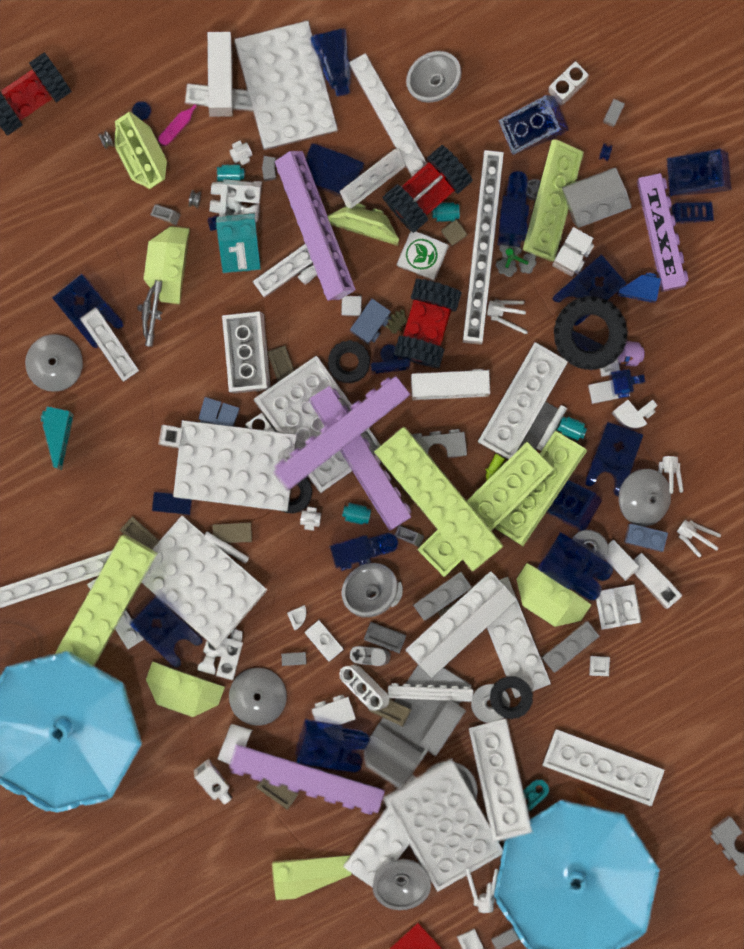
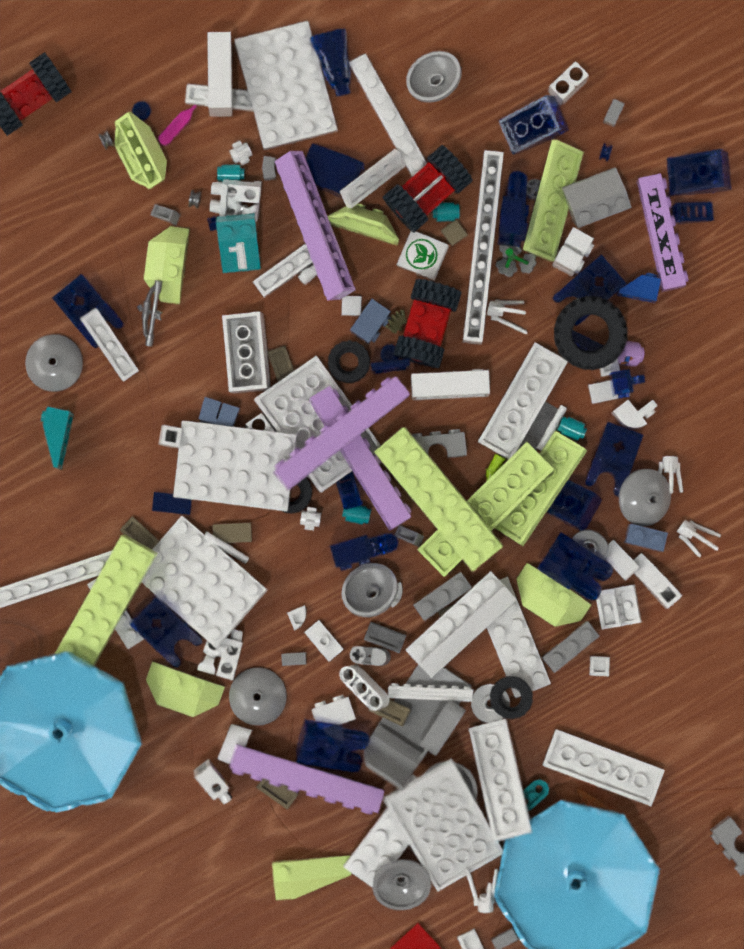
(349, 492): none -> clear blue slope

